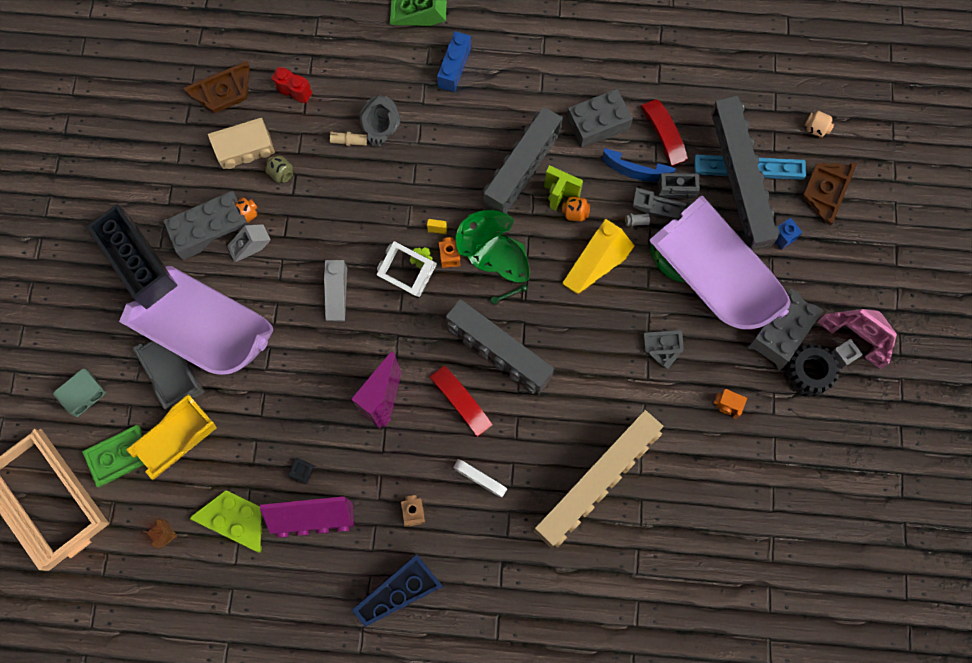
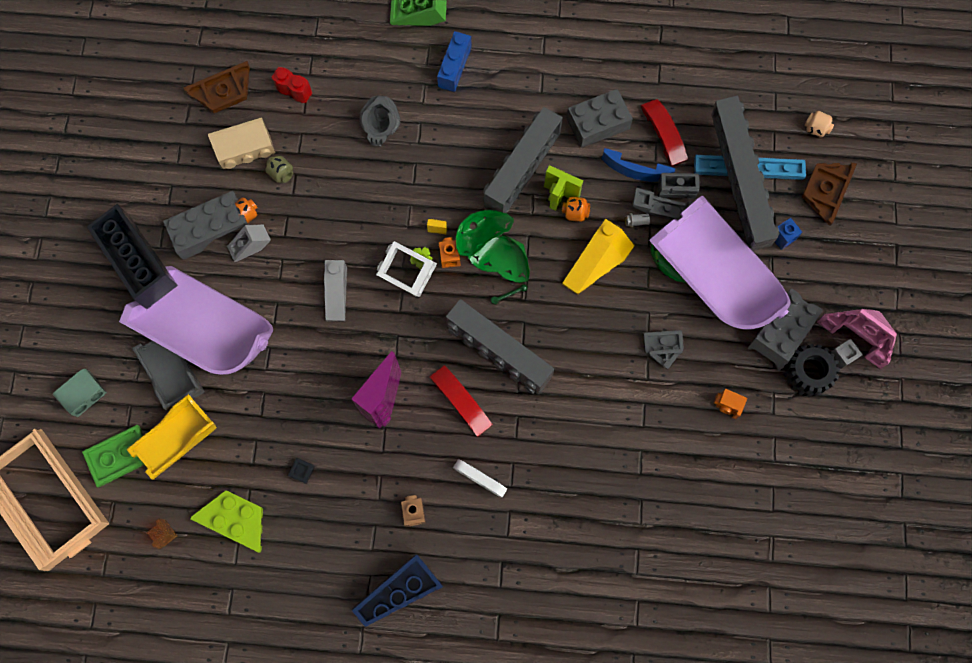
(308, 516): magenta slope -> none
(348, 138): tan pin -> none
(594, 483): tan brick -> none

